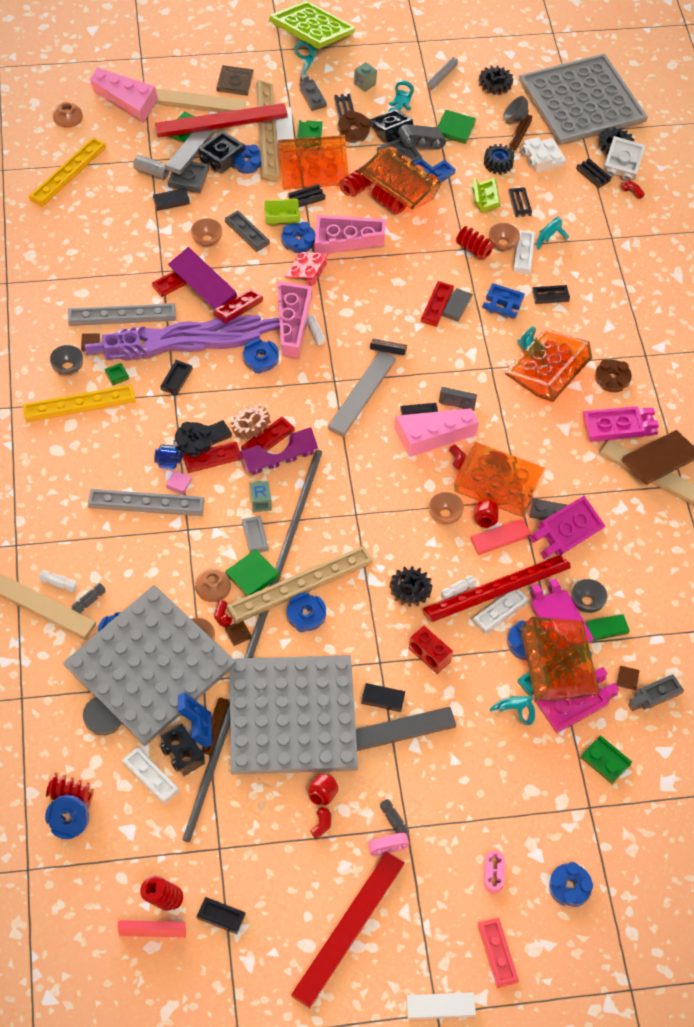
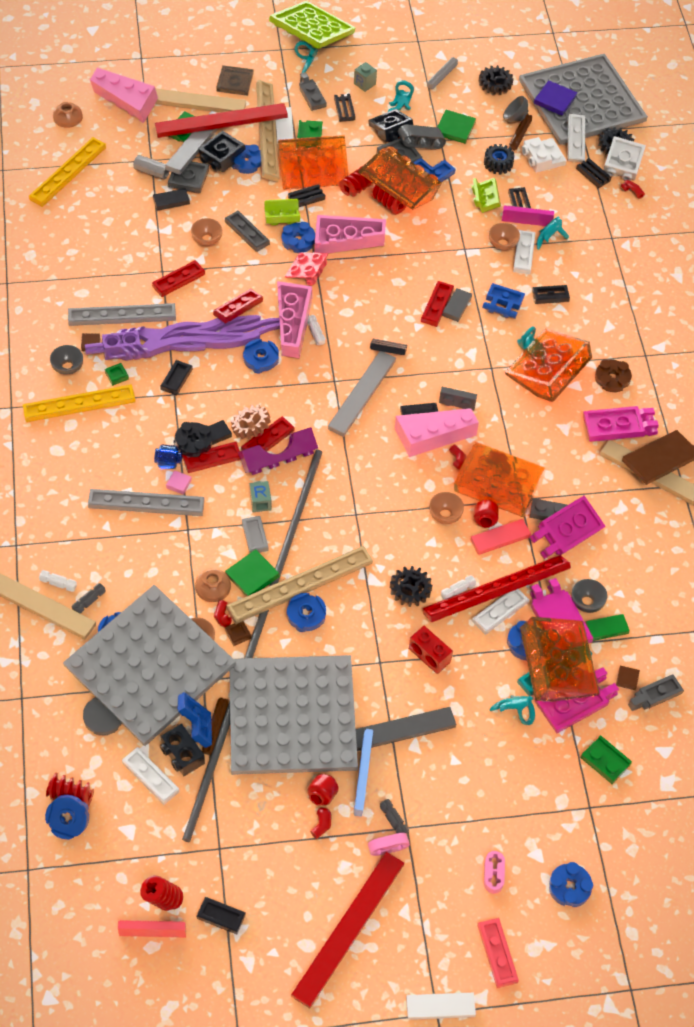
(202, 278): magenta brick -> none
(354, 118): reddish brown plate -> none
(363, 772): none -> light blue tile
(383, 697): black tile -> none
(473, 243): red piece -> none
(527, 215): none -> dark pink tile
(555, 98): none -> dark purple tile
(576, 138): none -> white tile

